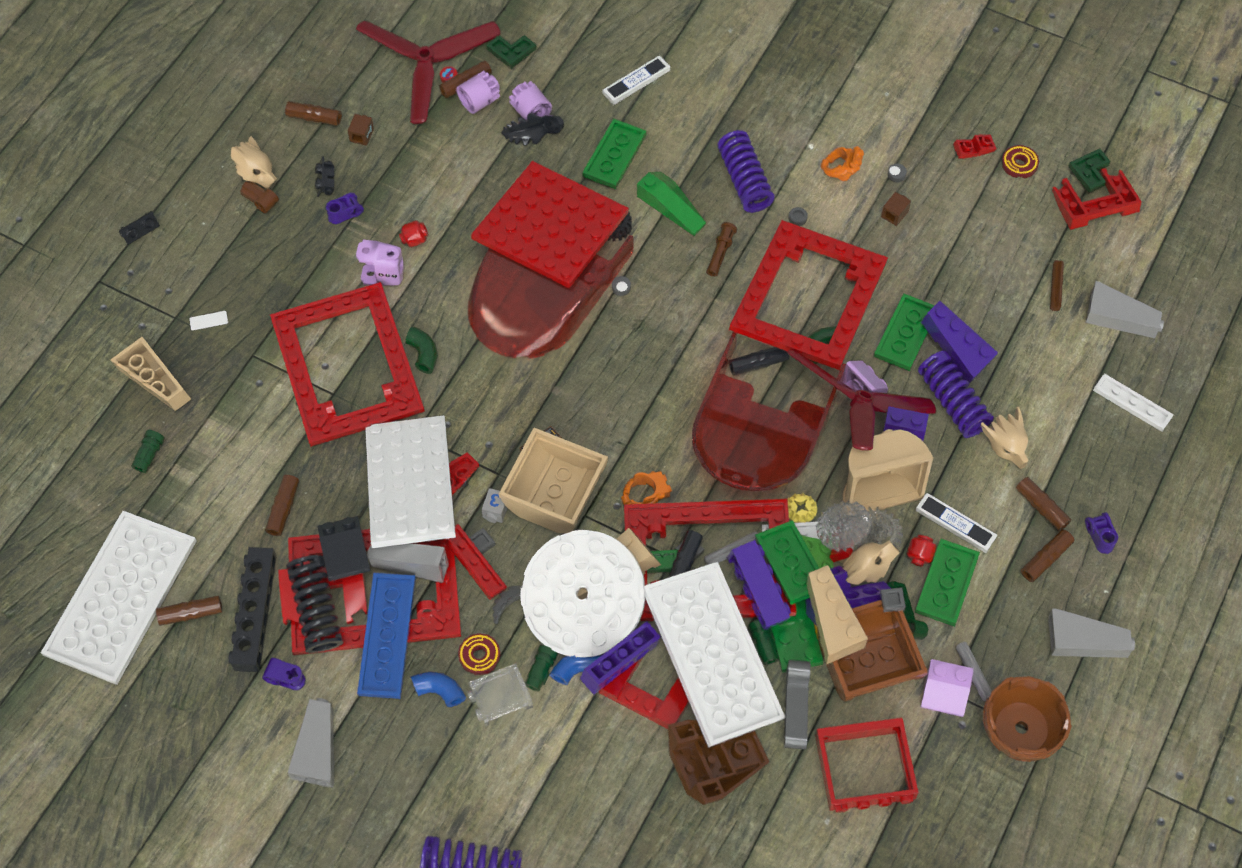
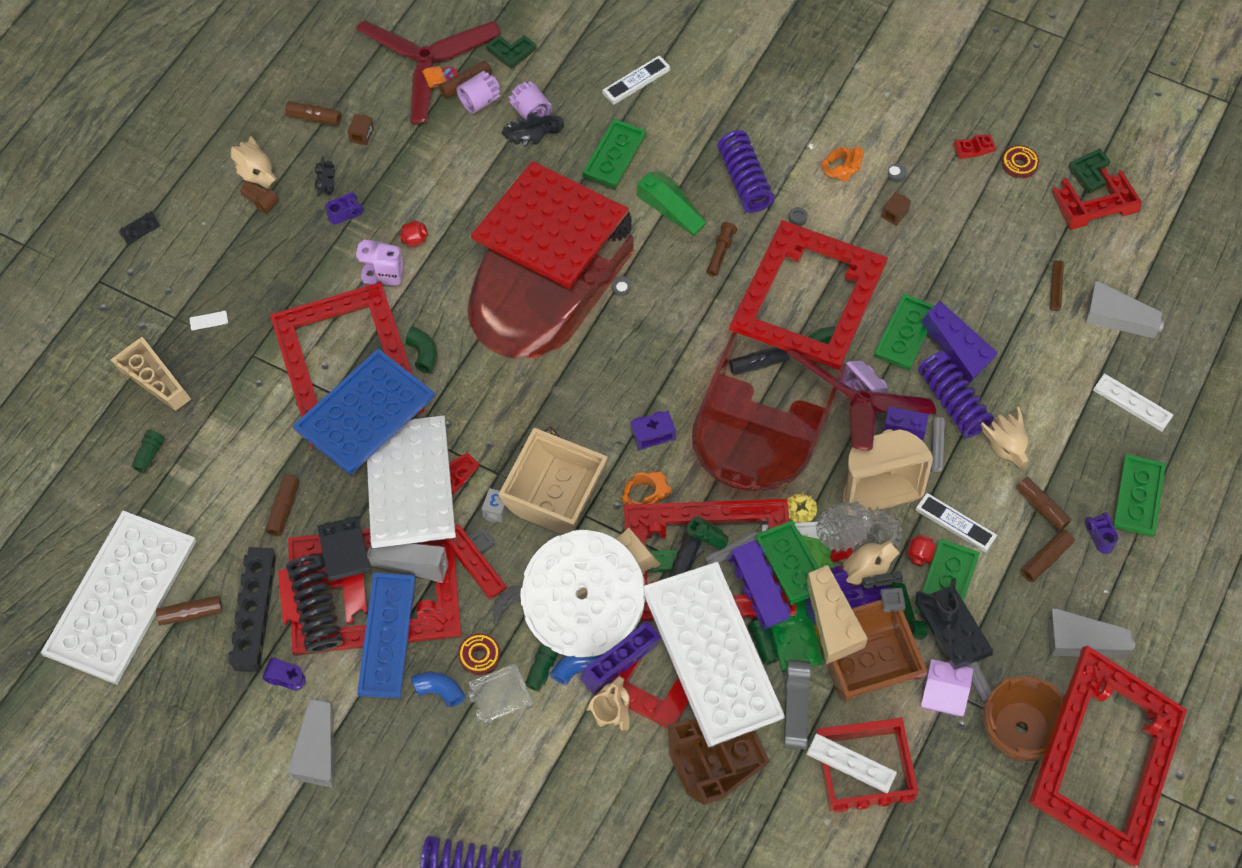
(364, 411): none -> blue plate
(434, 76): none -> orange plate
(611, 705): none -> tan piece
(662, 431): none -> dark purple brick
(710, 534): none -> dark green axle
(851, 763): none -> white tile
(882, 580): none -> pearl dark grey axle
(938, 444): none -> light grey axle
(953, 626): none -> black plate
(1139, 495): none -> green plate
(1167, 717): none -> red plate

